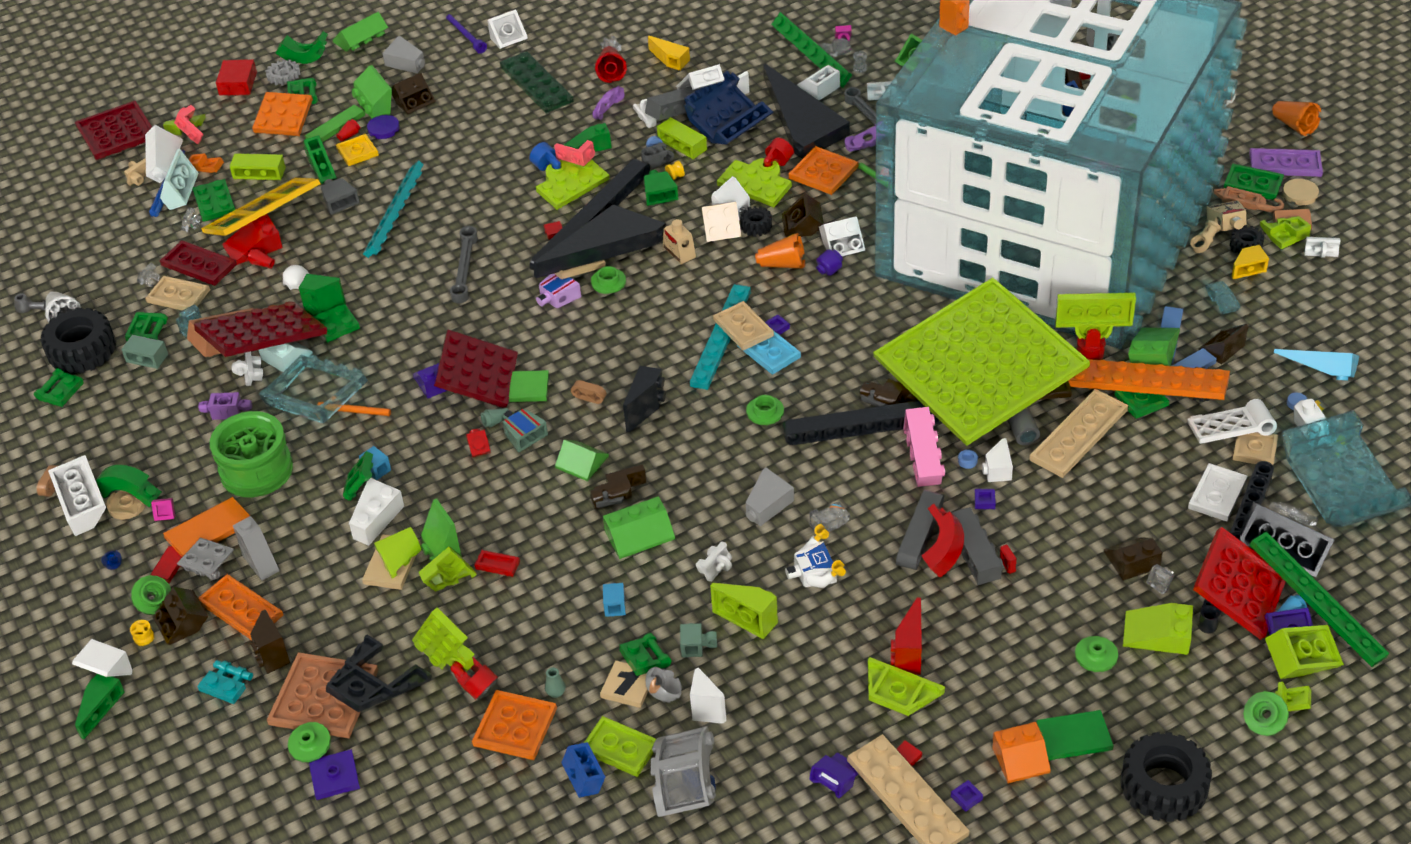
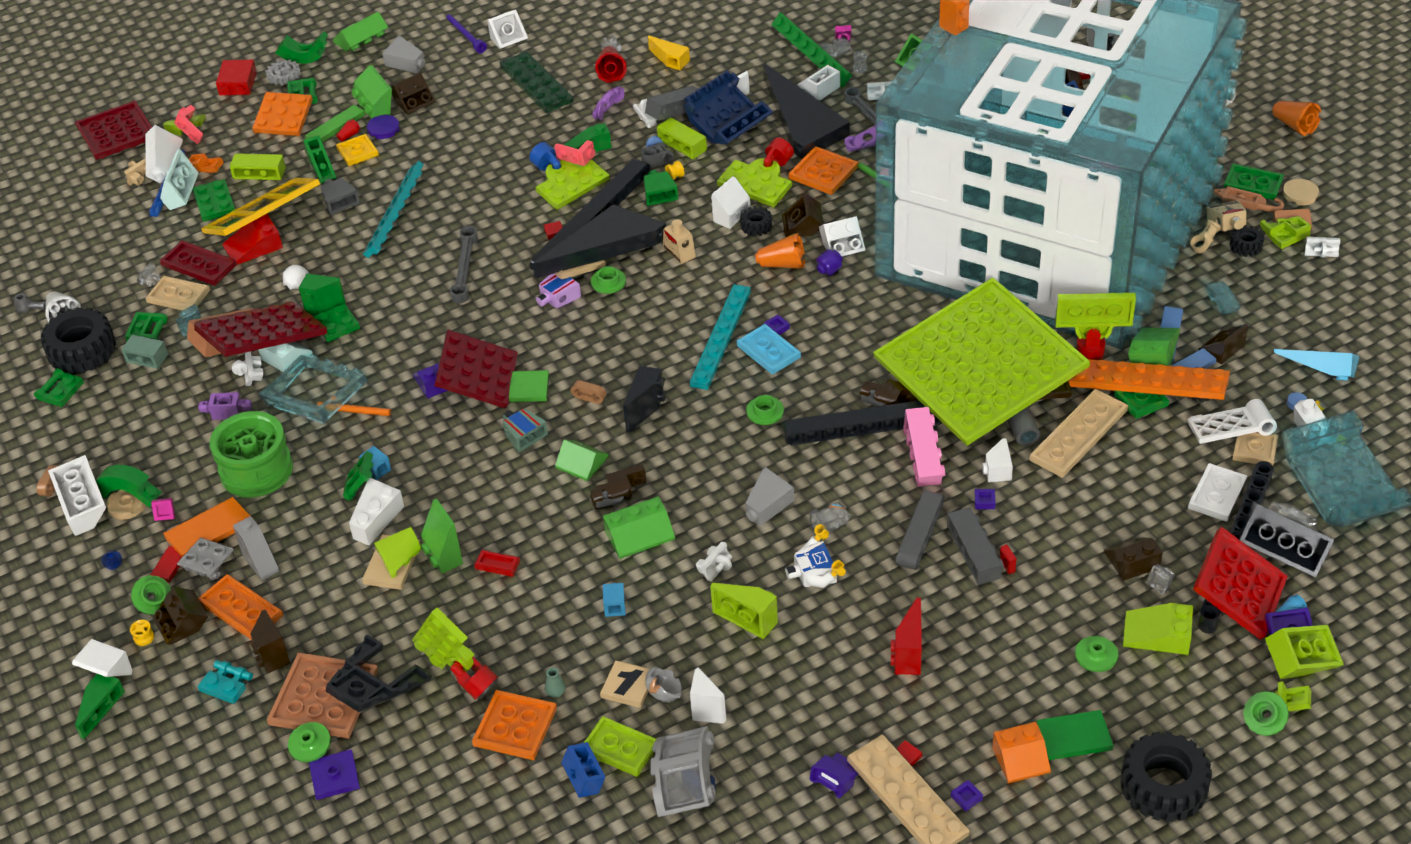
(190, 220): clear tile -> none
(259, 258): red cone -> none
(445, 570): lime slope -> none
(478, 442): red bracket -> none
(492, 417): sand green cone -> none
(639, 658): green plate -> none
(693, 640): sand green brick -> none
(702, 78): white panel -> none
(721, 221): plate -> none
(743, 325): tan tile -> none
(899, 688): lime wing -> none
(949, 544): red arch -> none
(967, 459): medium blue tile -> none
(1250, 262): yellow slope -> none
(1287, 161): medium lavender tile -> none
(1319, 599): green plate -> none

